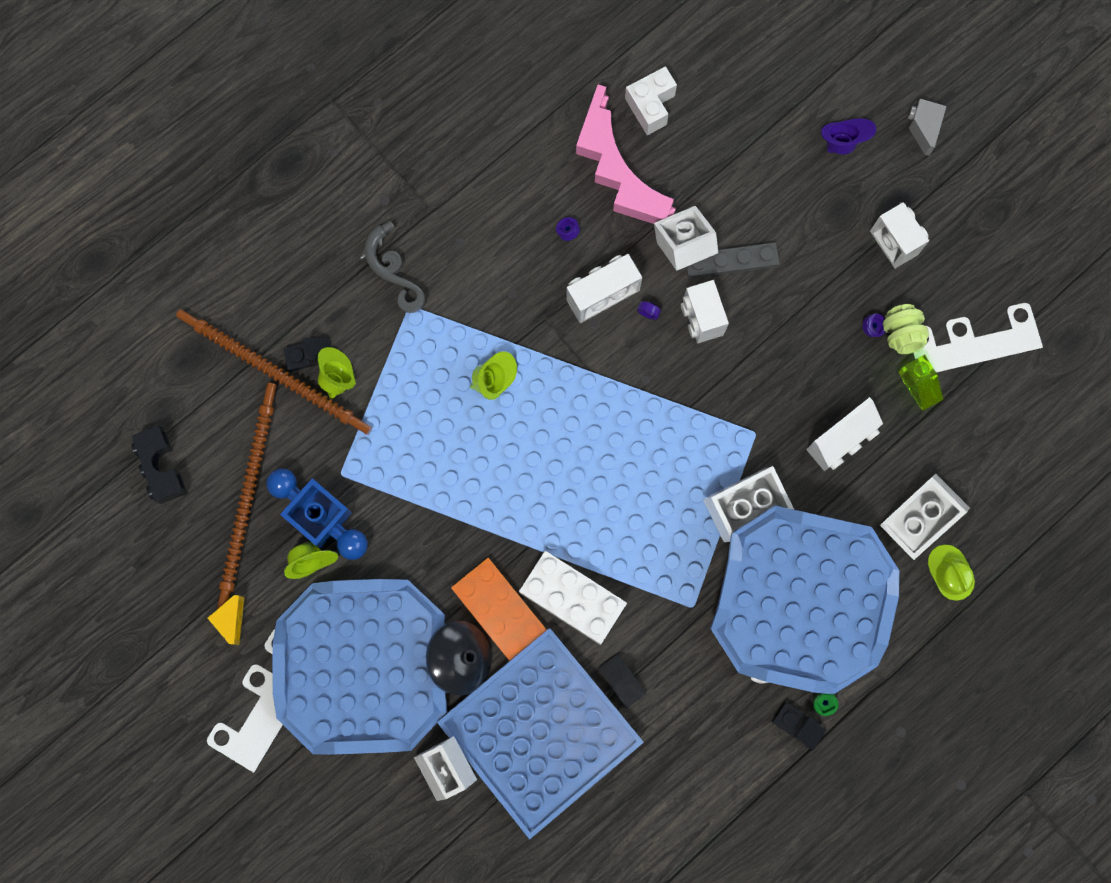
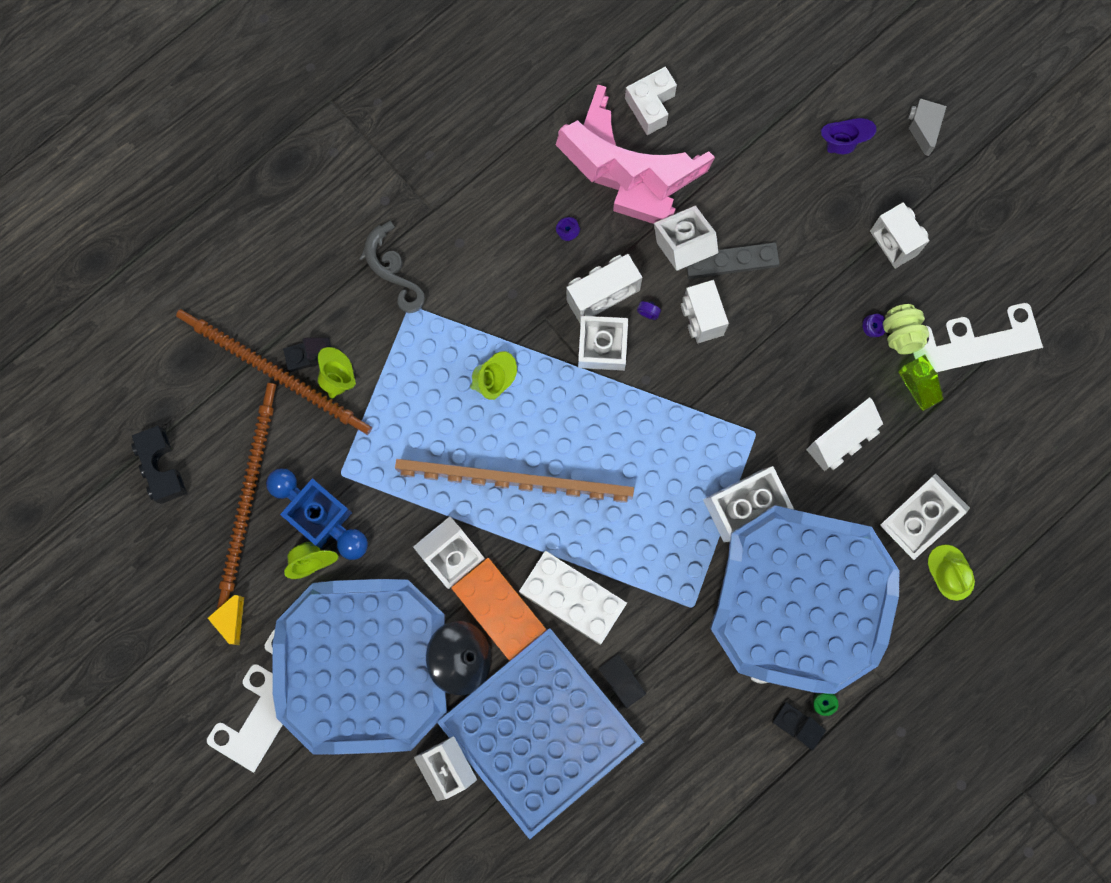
(449, 552): none -> white slope
(525, 482): none -> medium nougat plate
(603, 343): none -> white brick
(658, 172): none -> bright pink arch

